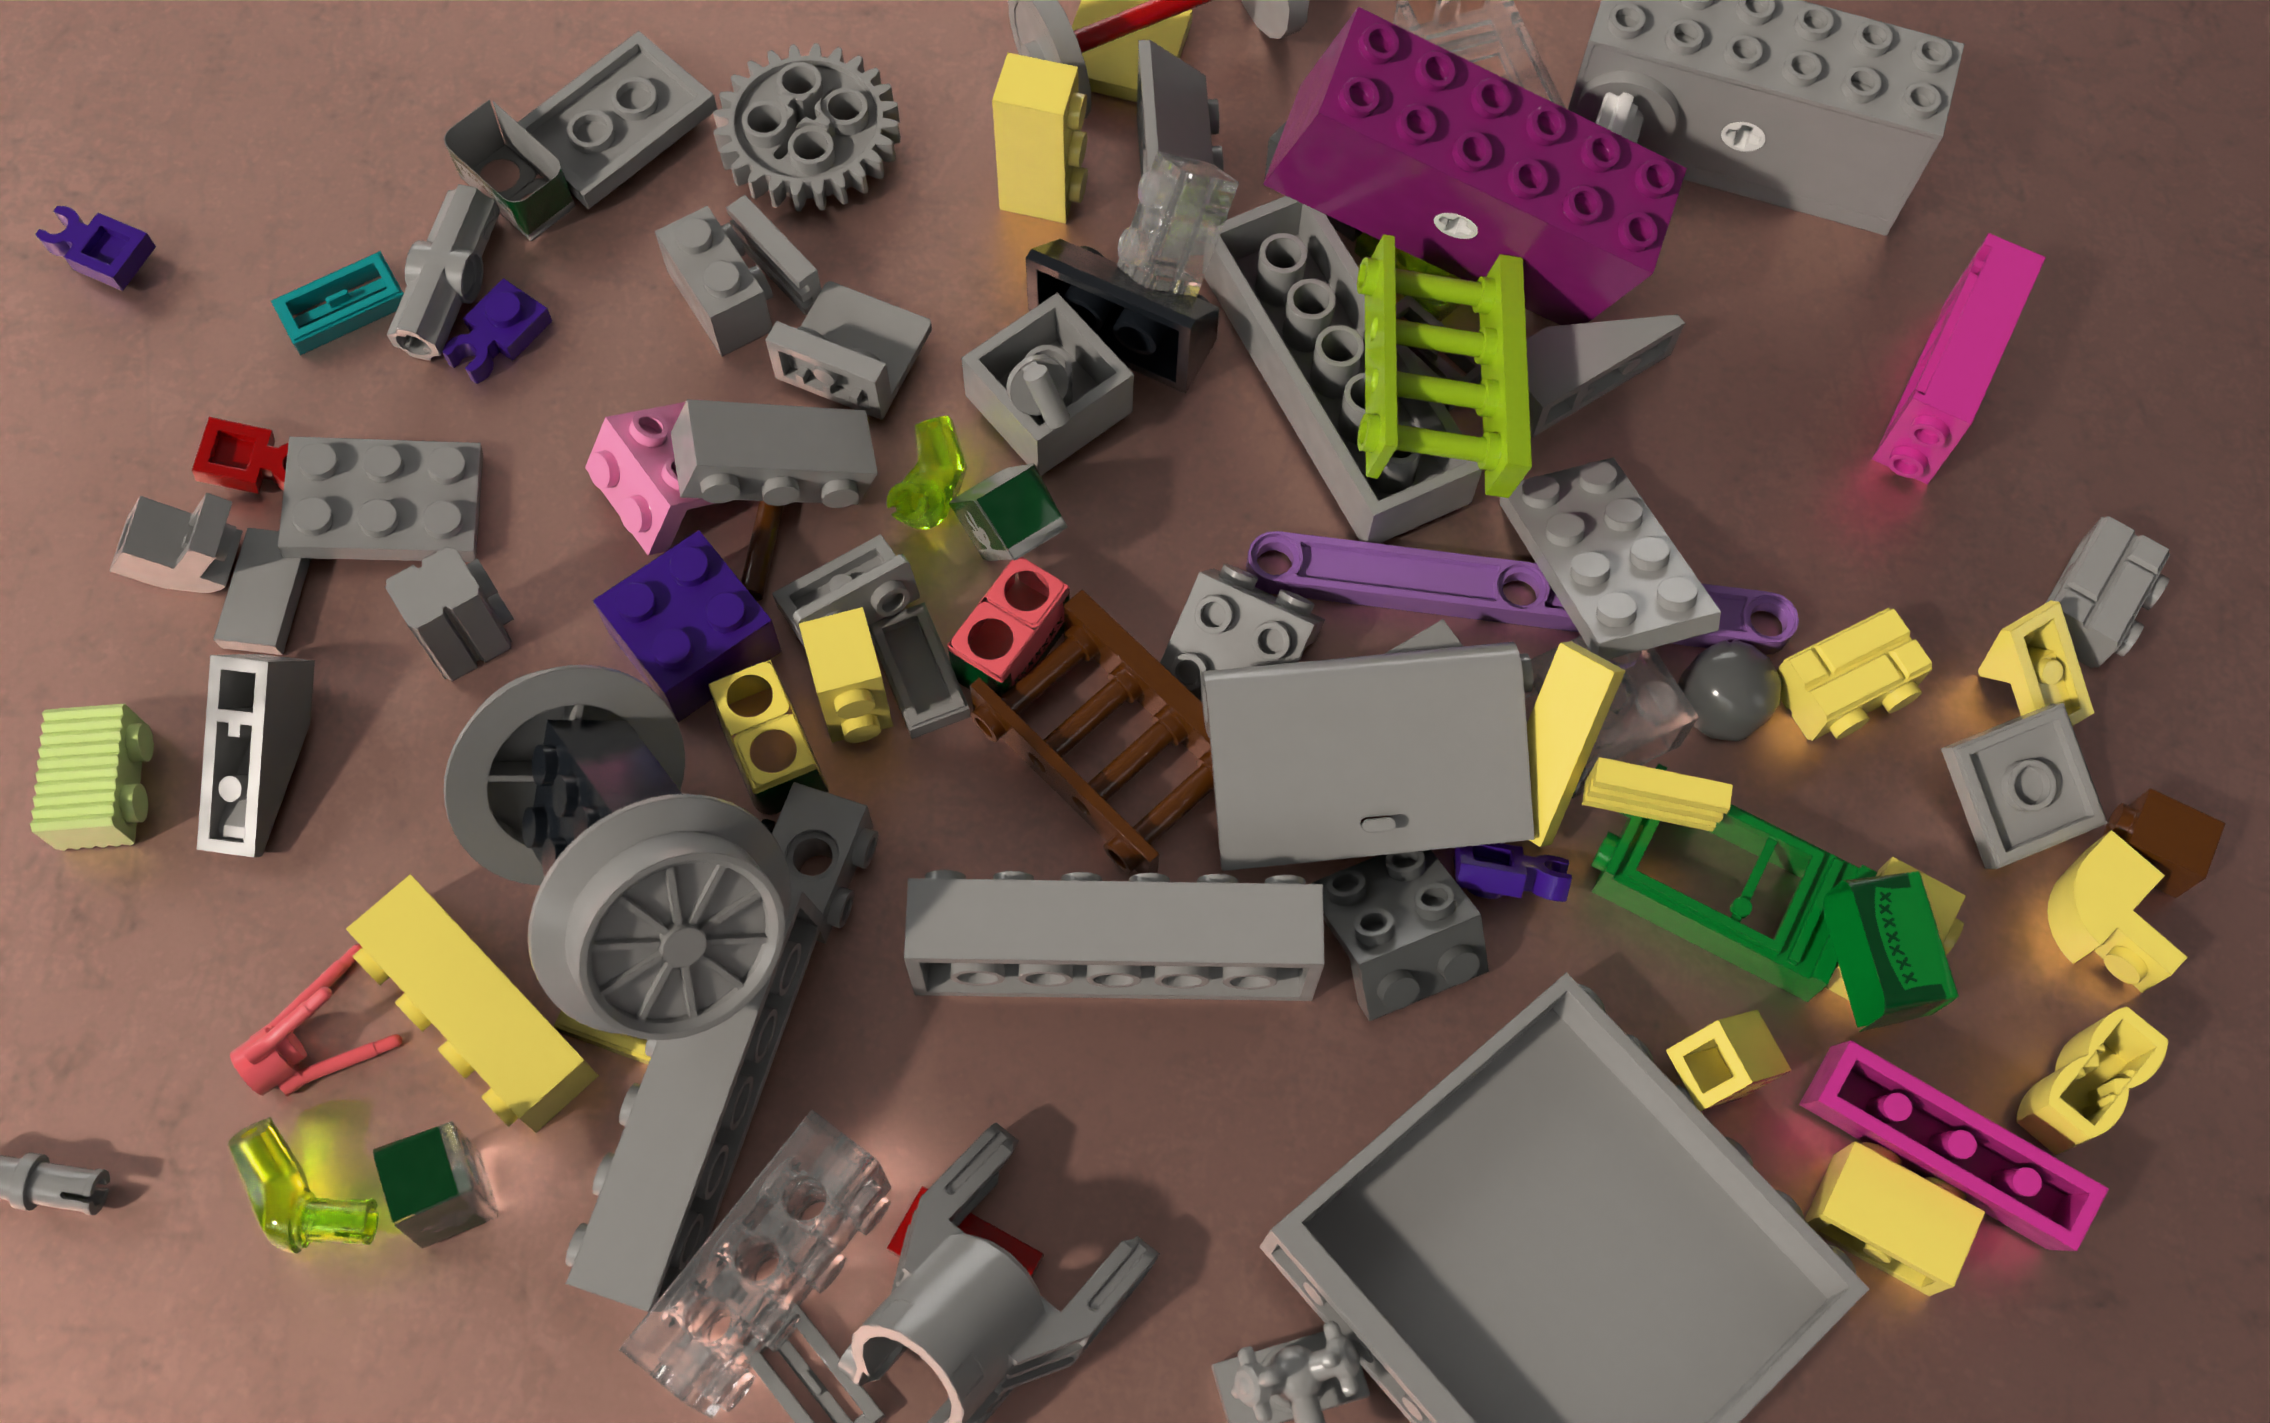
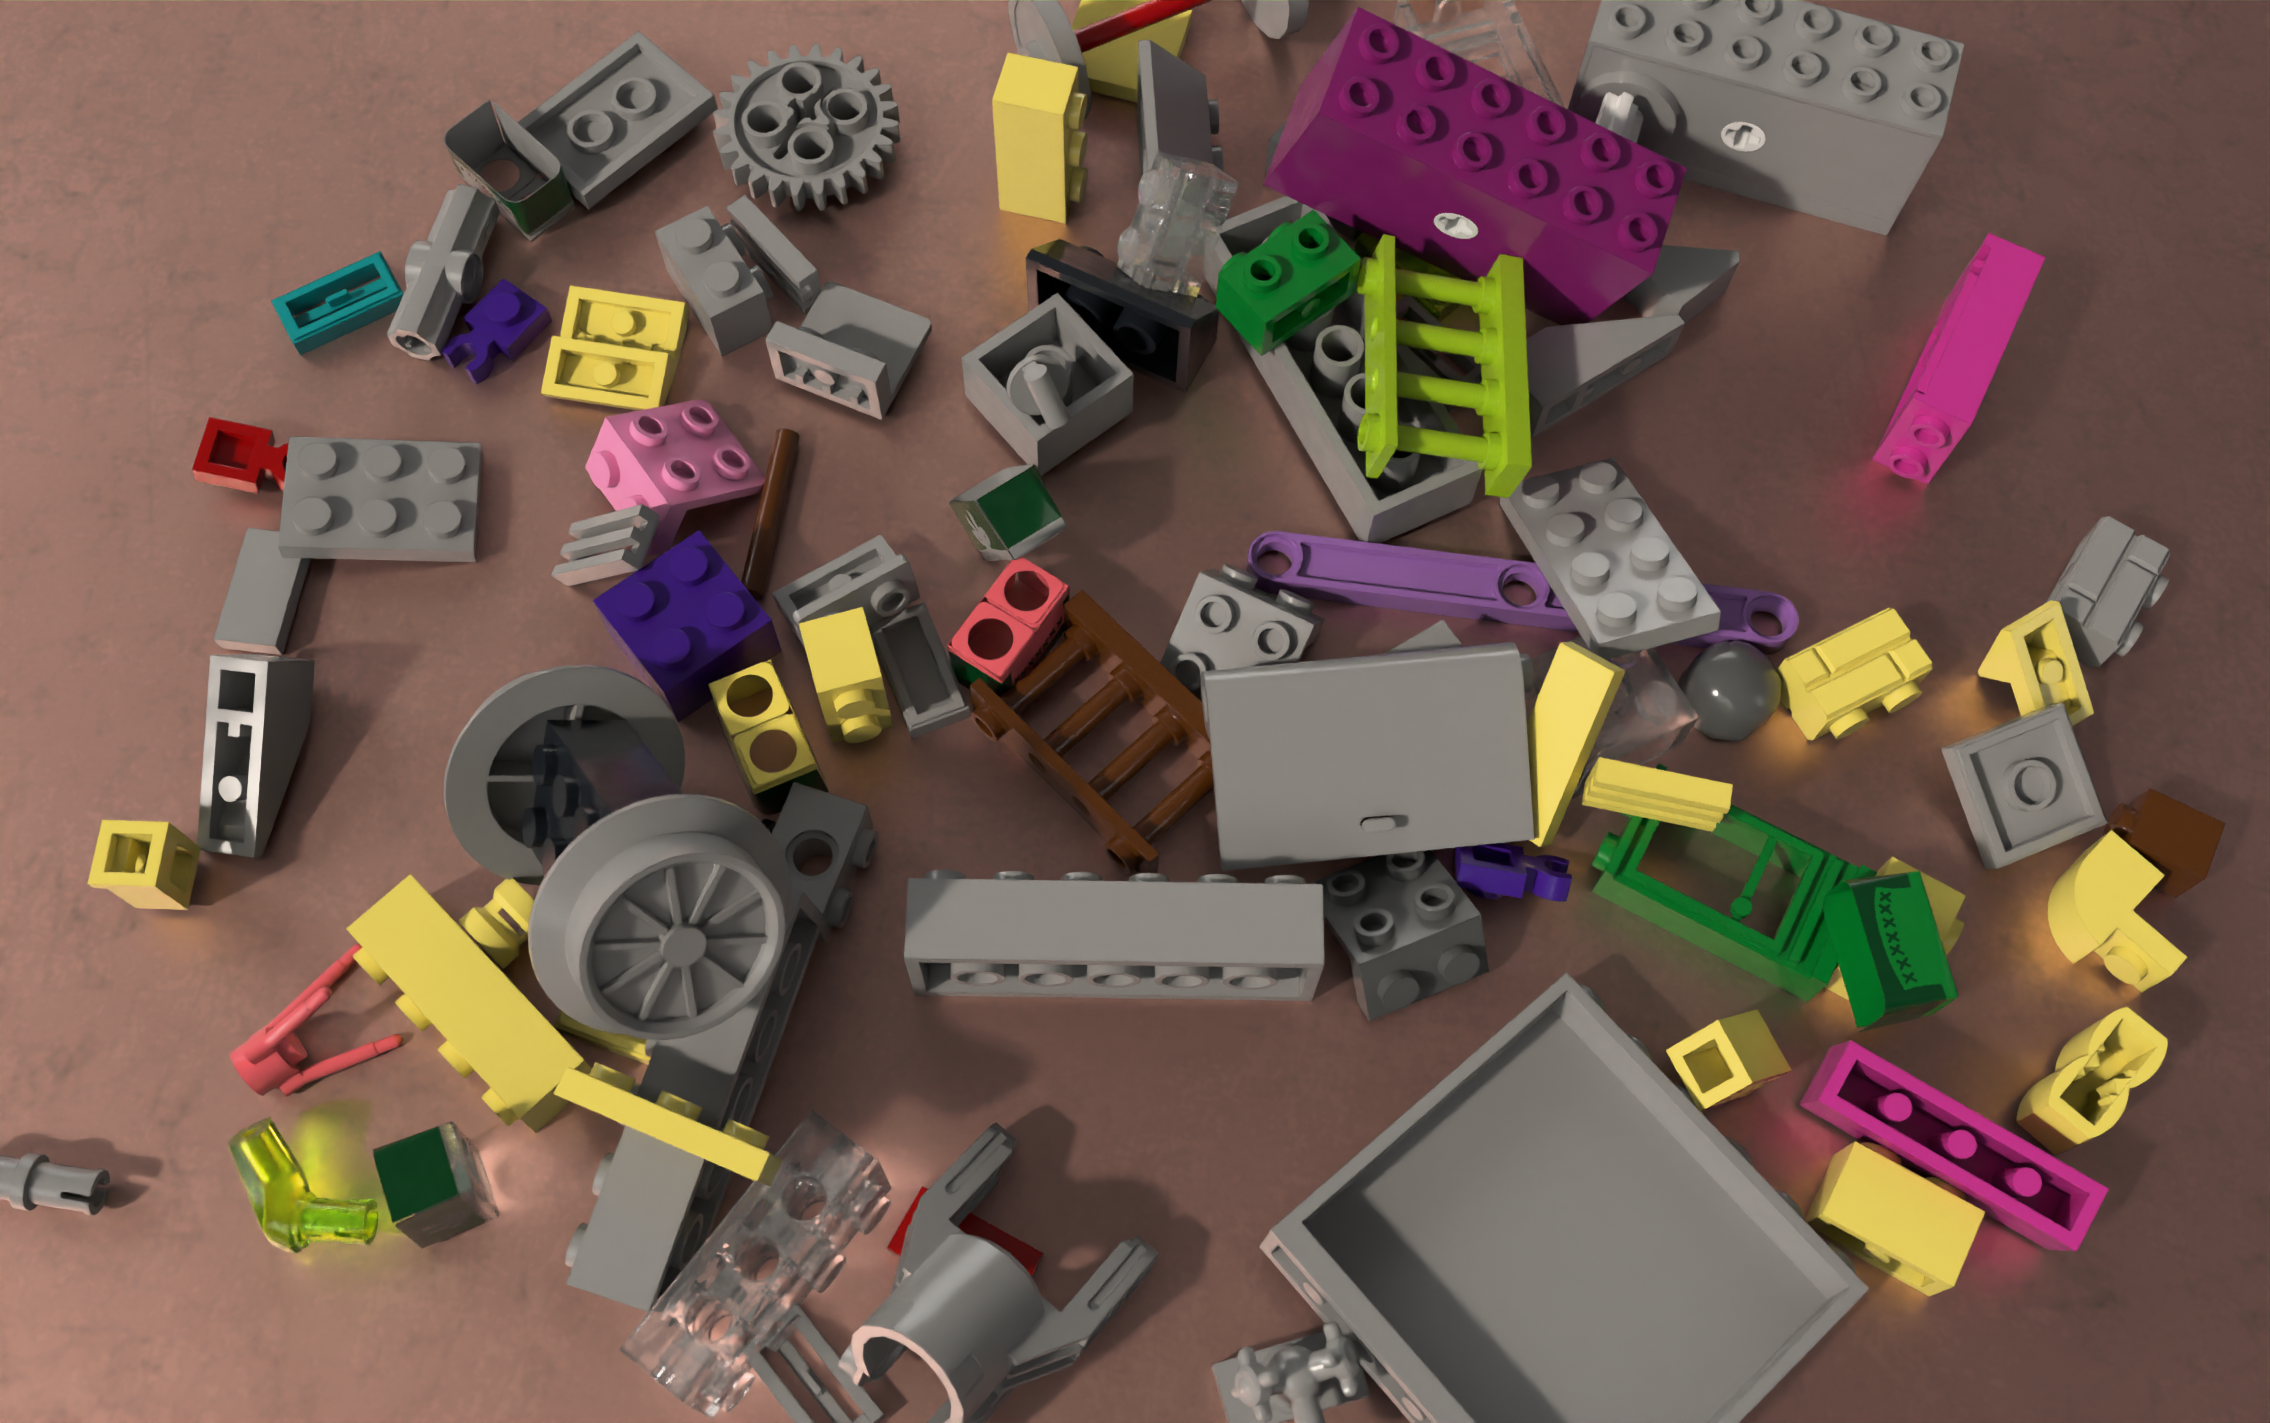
(91, 776): yellowish green brick -> none
(101, 249): dark purple plate -> none
(145, 863): none -> light yellow brick
(177, 546): light grey brick -> none
(452, 611): light grey brick -> none
(492, 930): none -> light yellow wheel
(608, 536): none -> light grey tile
(616, 349): none -> light yellow slope
(670, 1121): none -> light yellow plate
(772, 453): light grey brick -> none
(936, 478): clear neon green arm -> none
(1286, 281): none -> green brick
(1684, 282): none -> light grey slope

